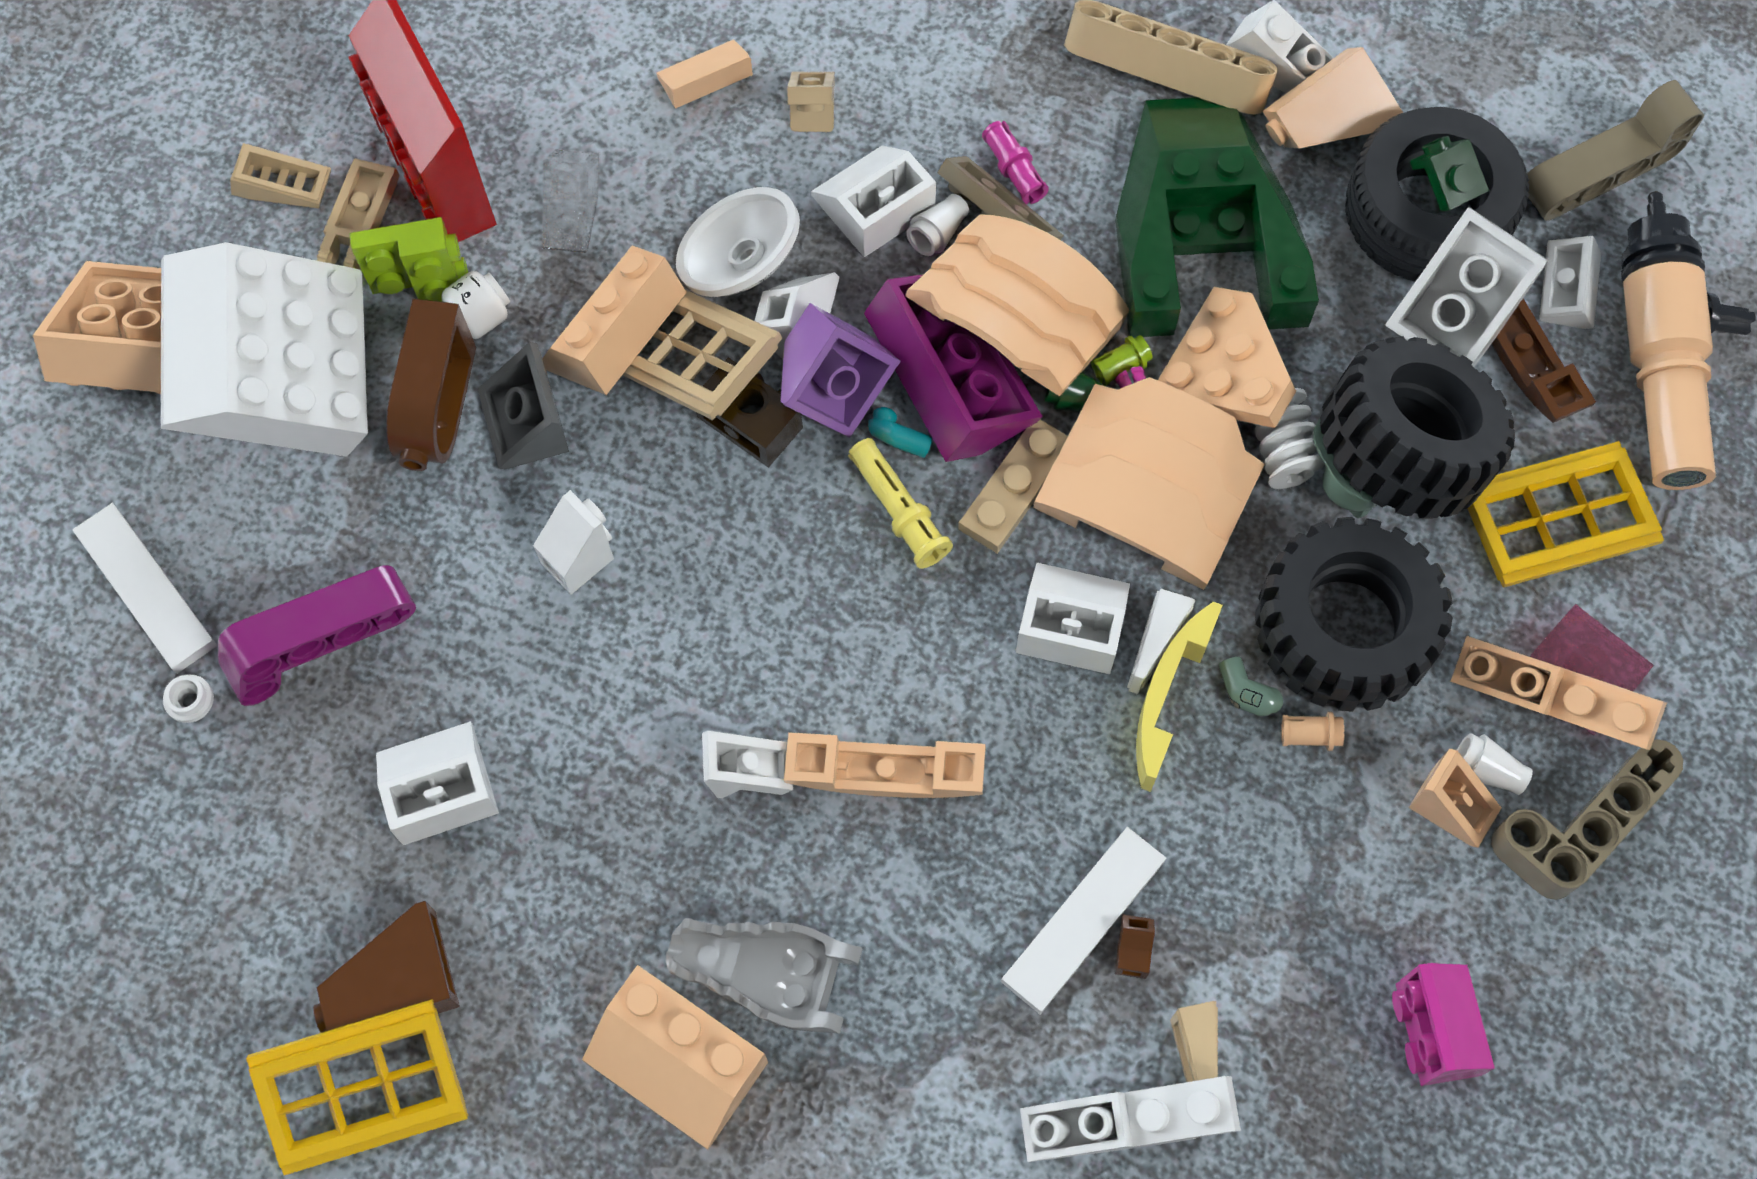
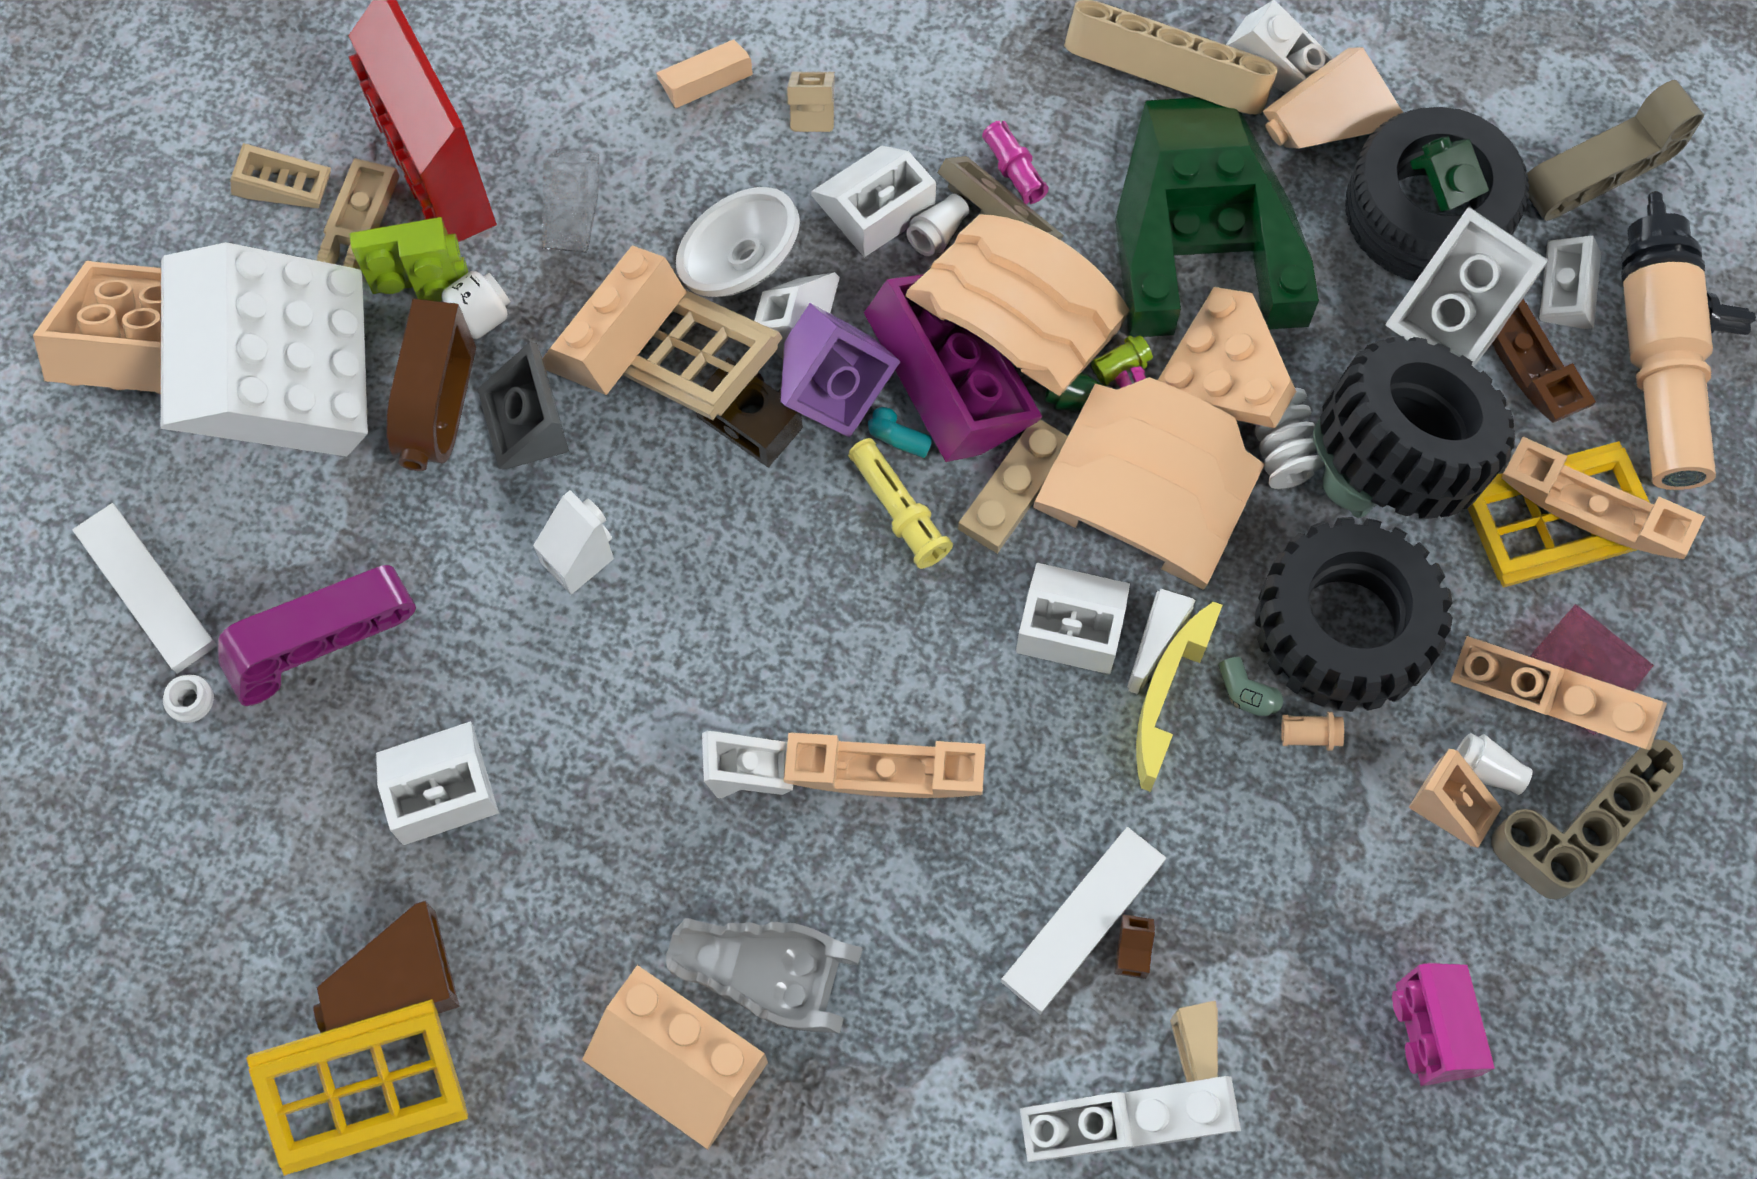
(1599, 507): none -> light nougat slope

